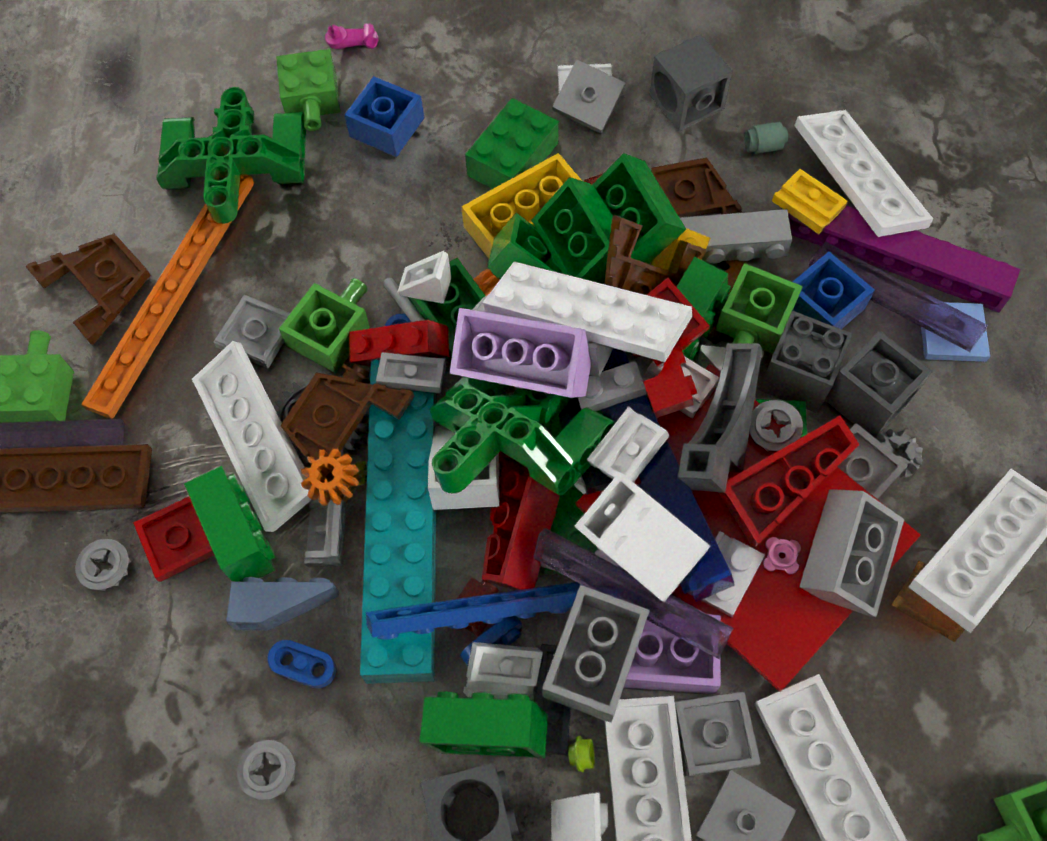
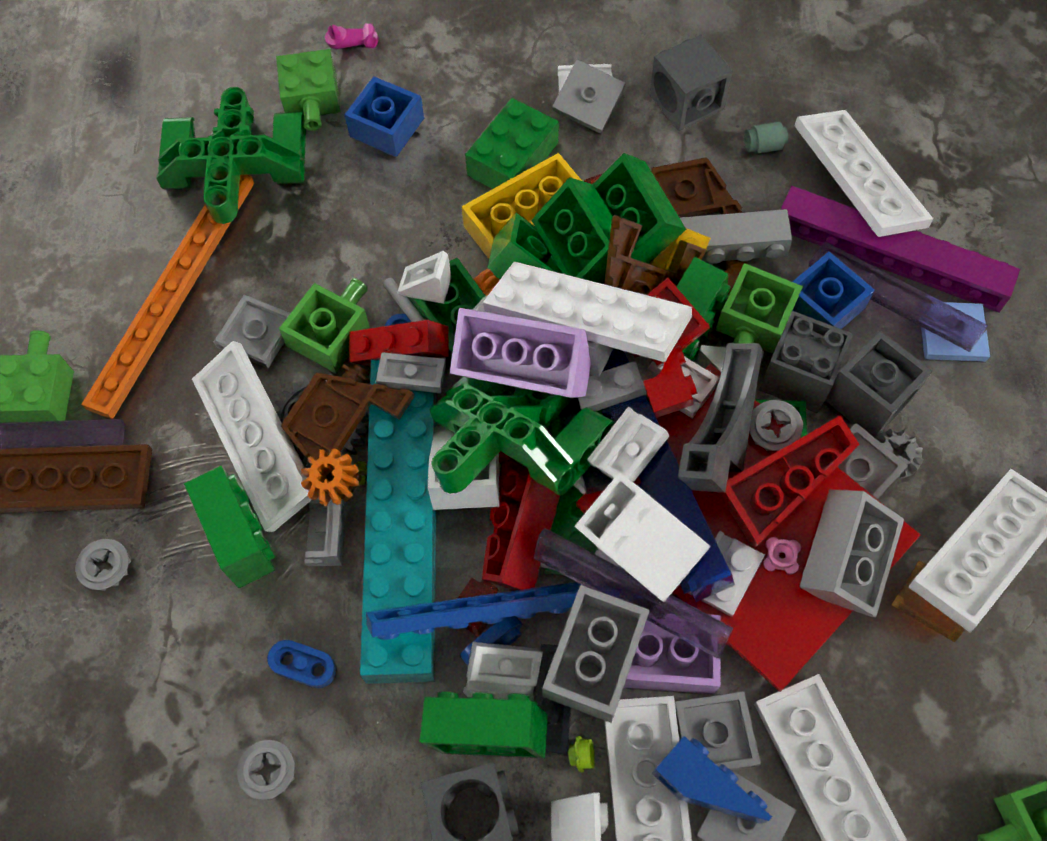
(105, 271): reddish brown wing -> none
(173, 539): red plate -> none
(270, 604): sand blue slope -> none
(701, 782): none -> blue slope
(809, 201): yellow plate -> none

